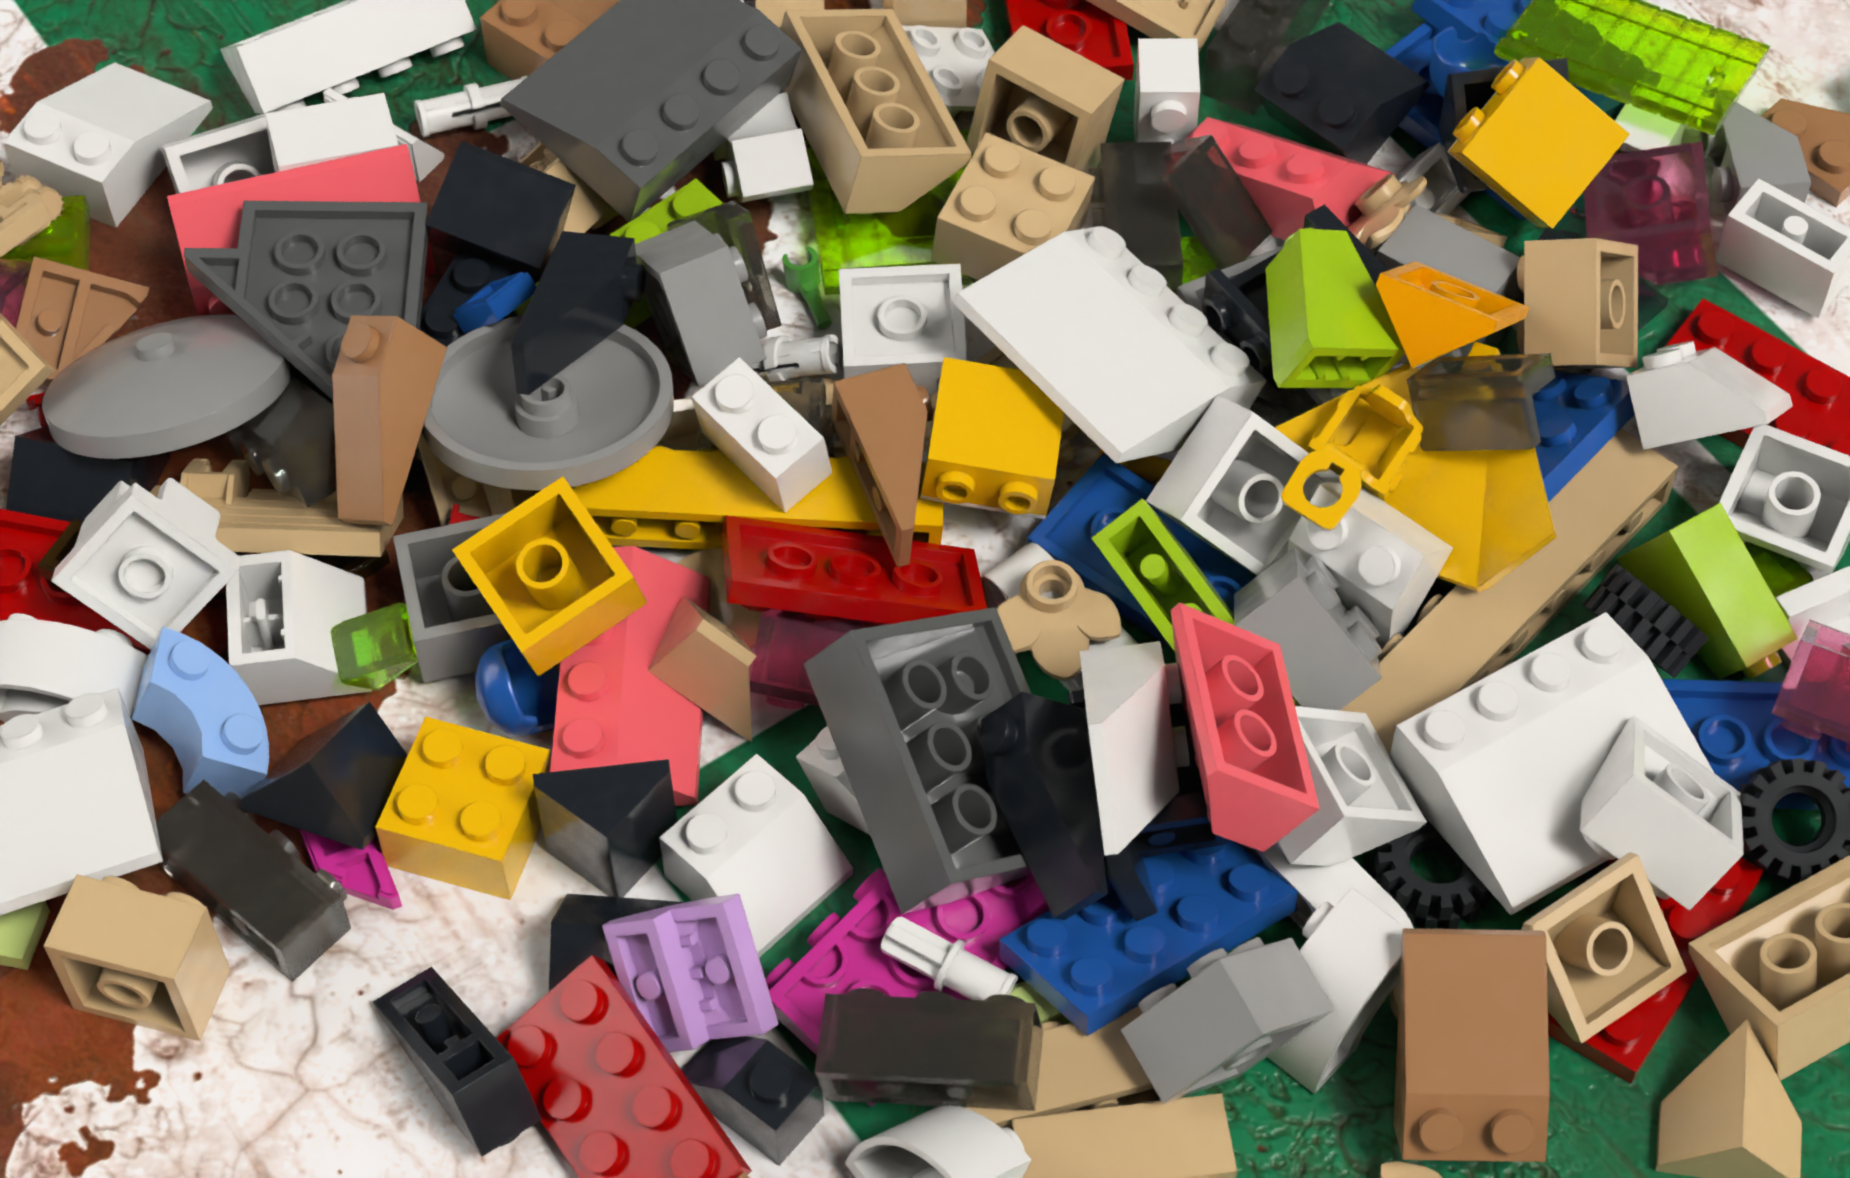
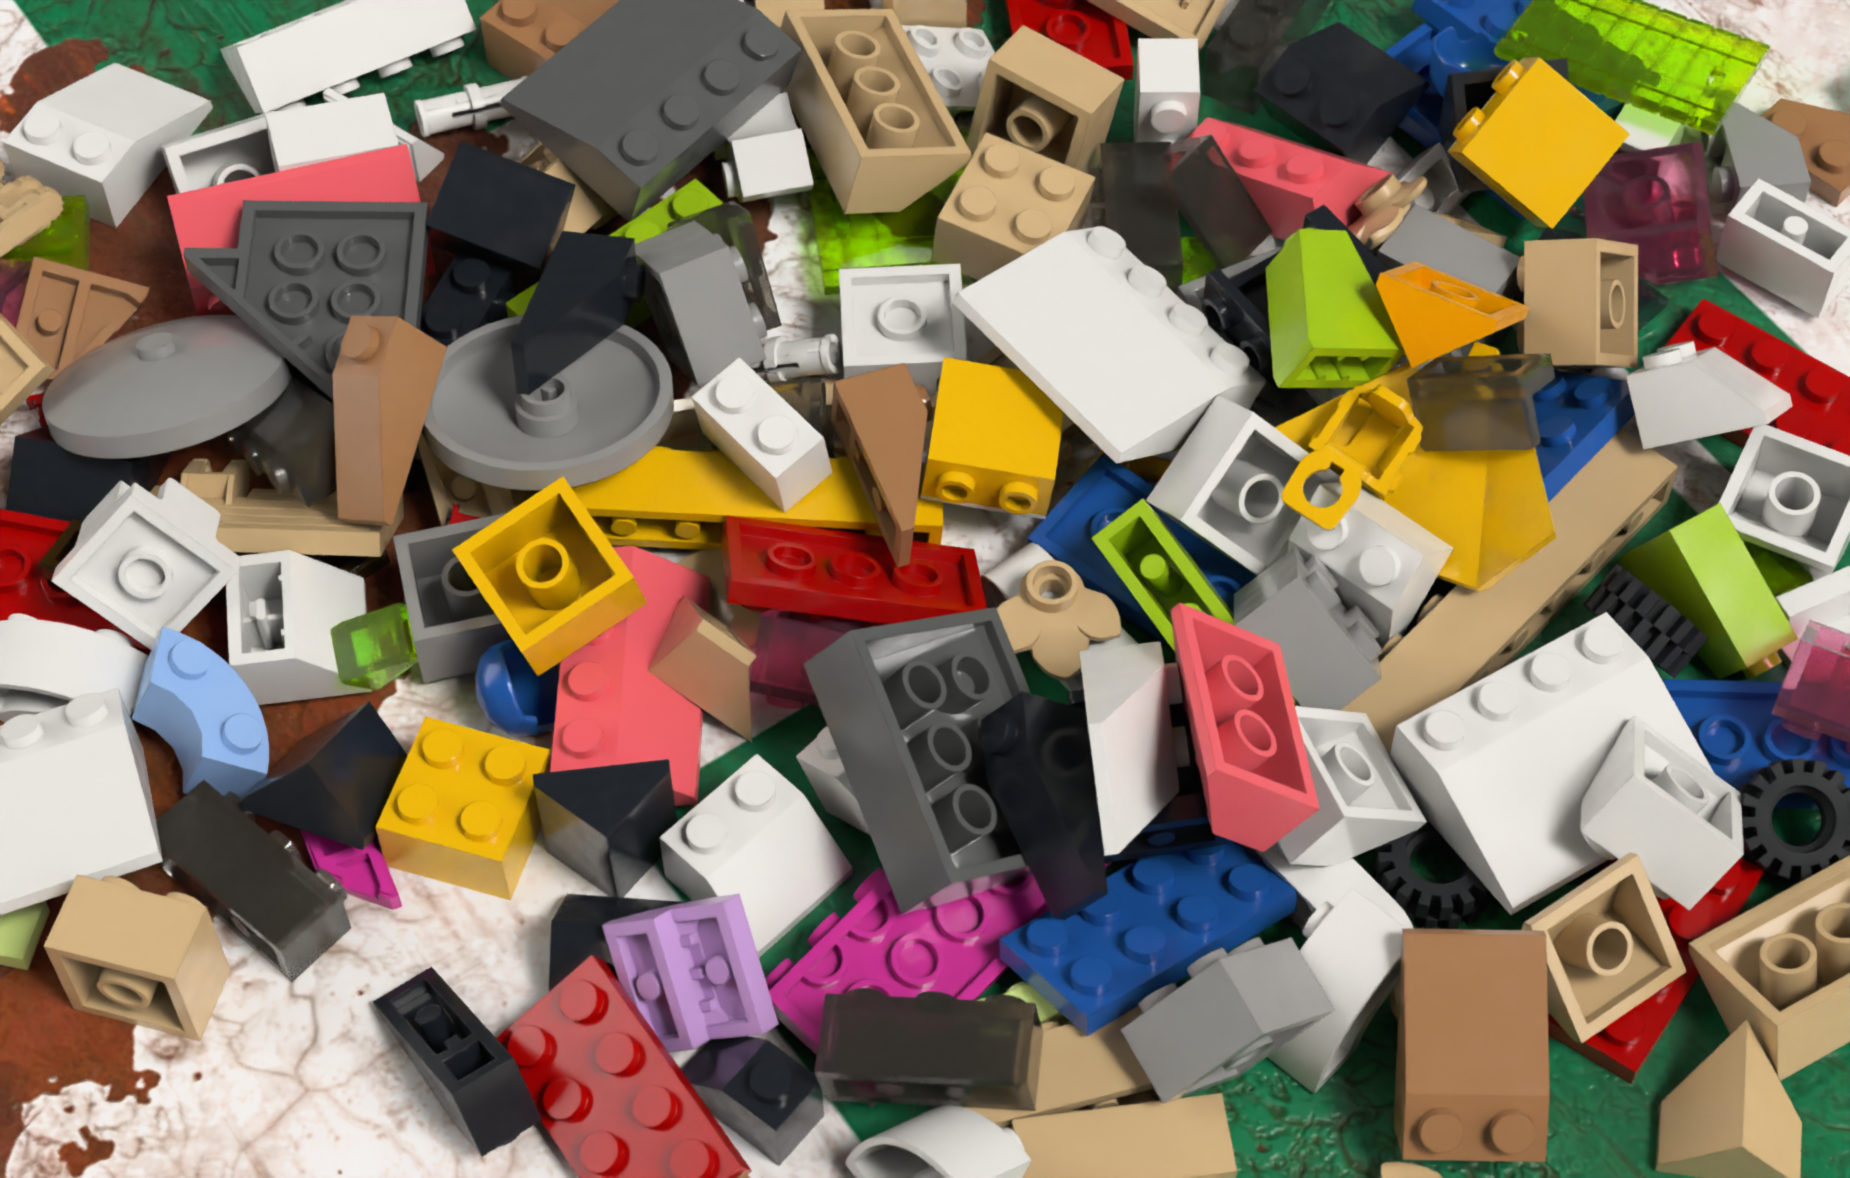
(494, 301): blue tile -> none
(805, 281): bright green hand -> none
(945, 961): white axle -> none
(1131, 882): black tile -> none

